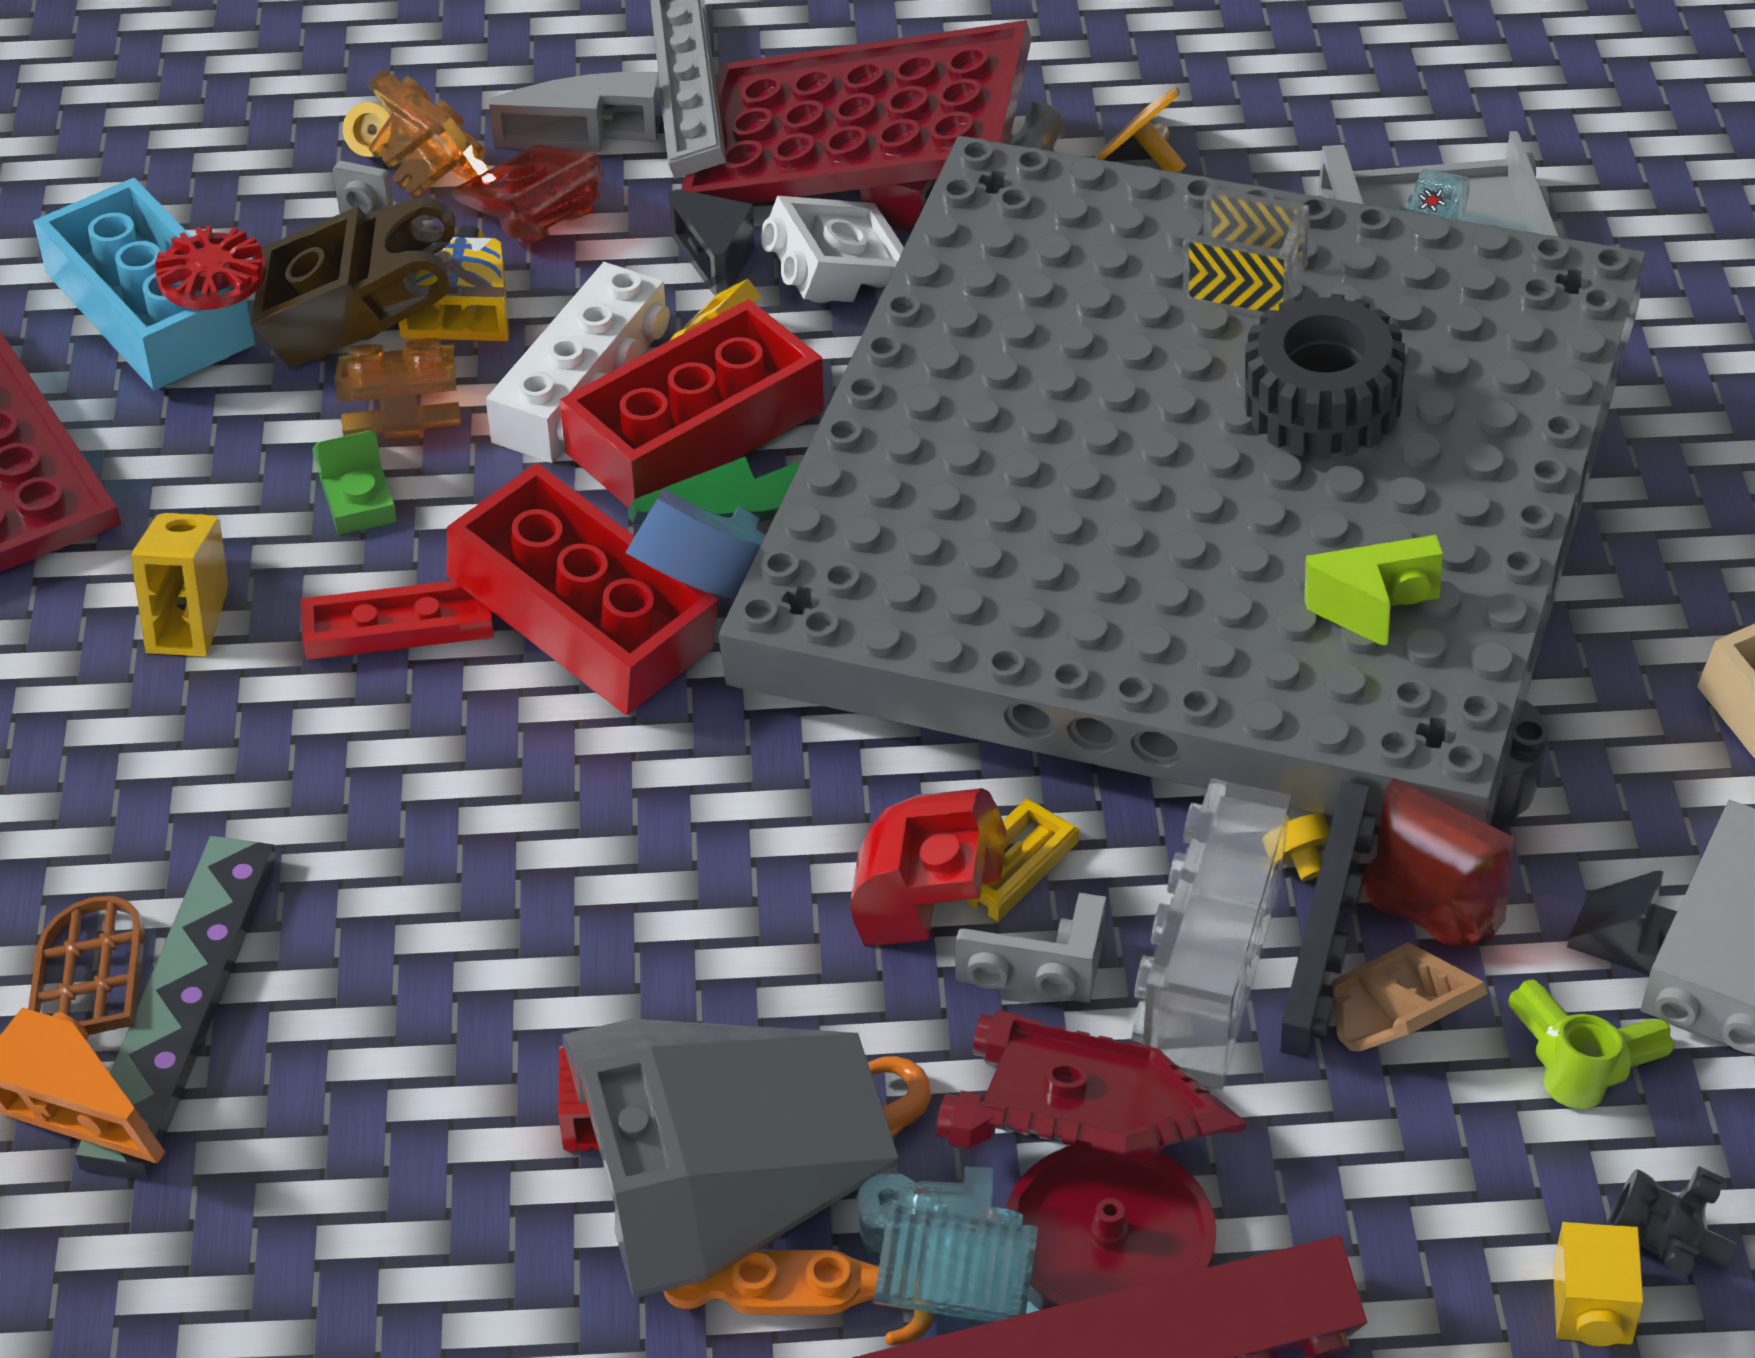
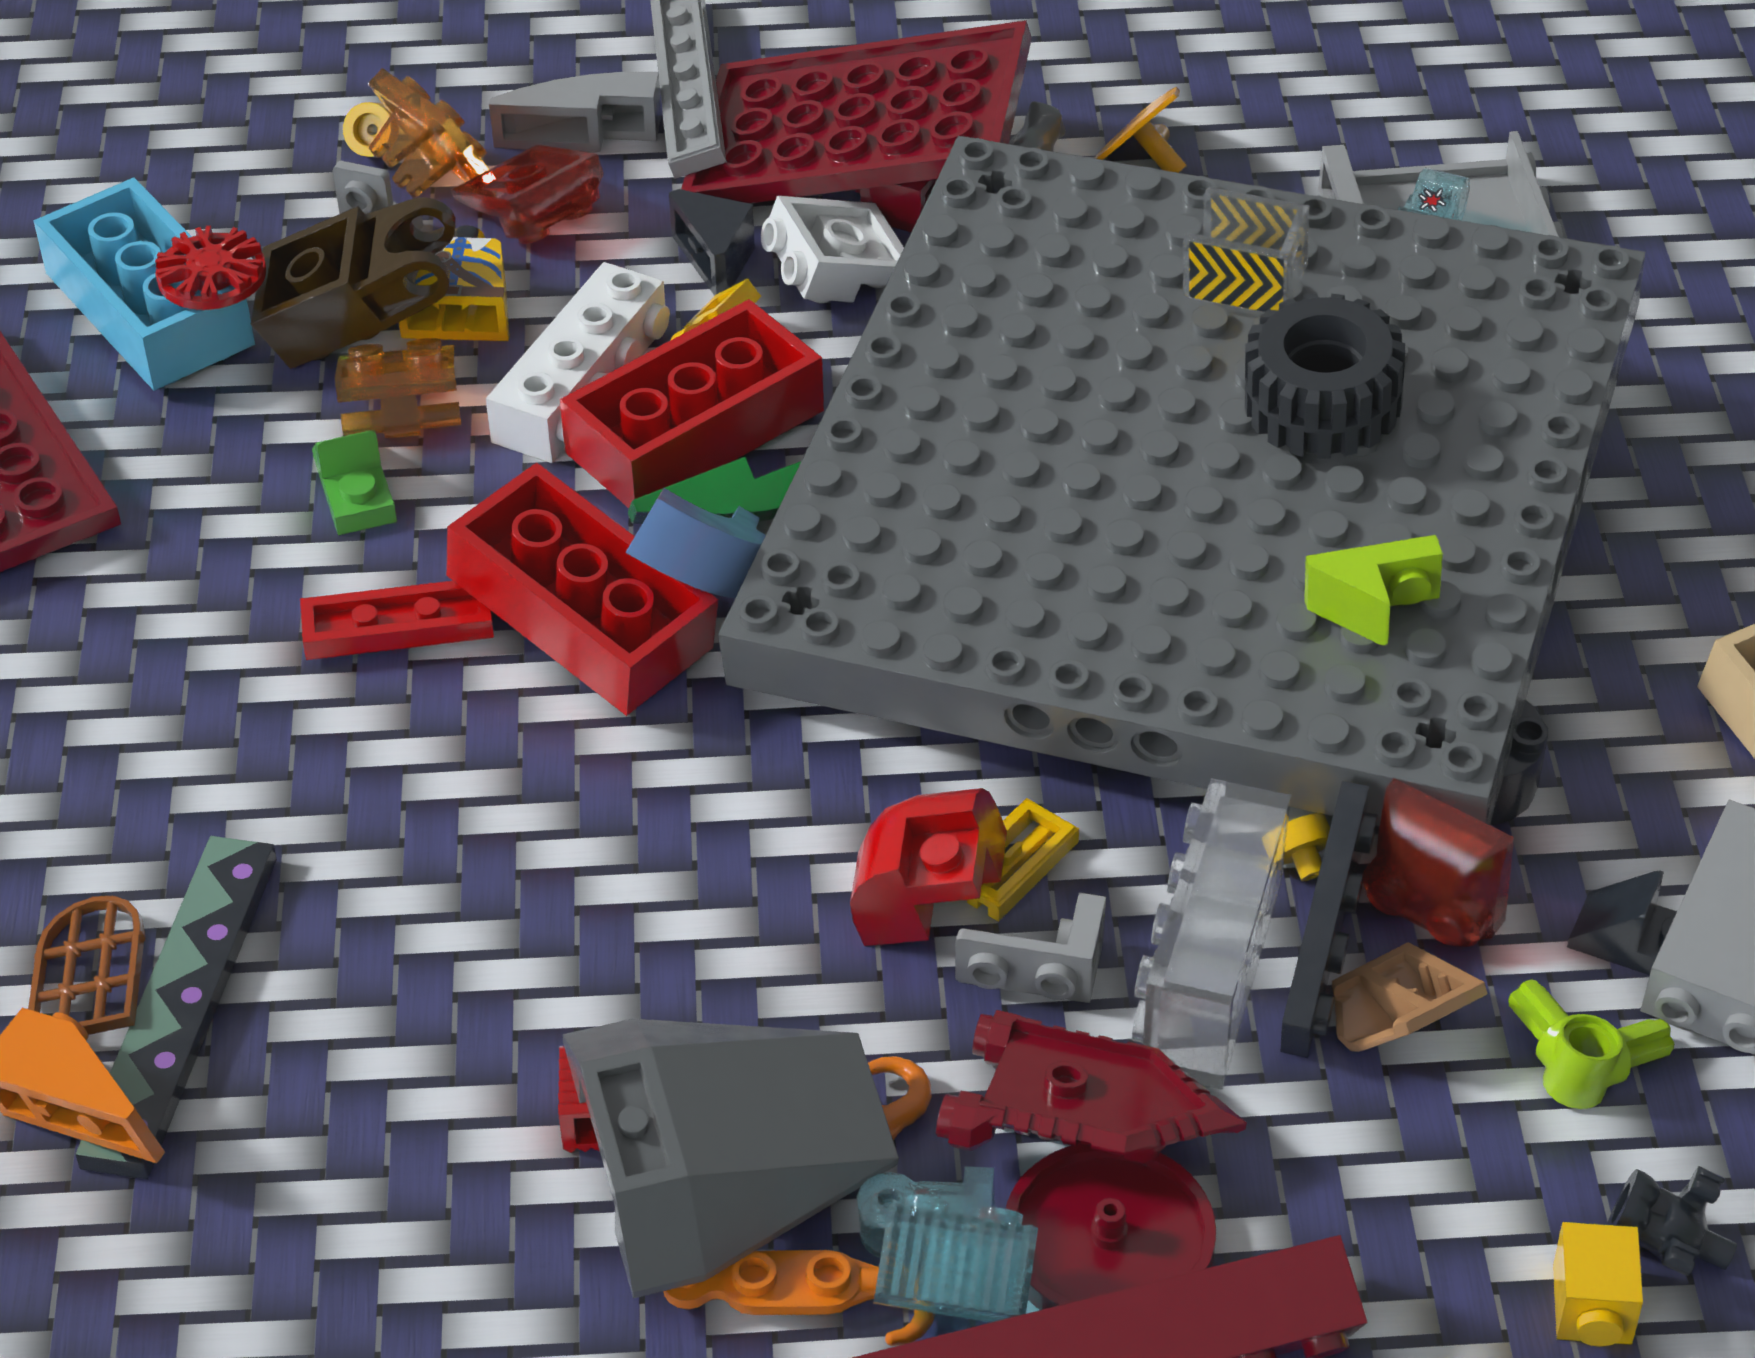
(178, 560): yellow torso -> none

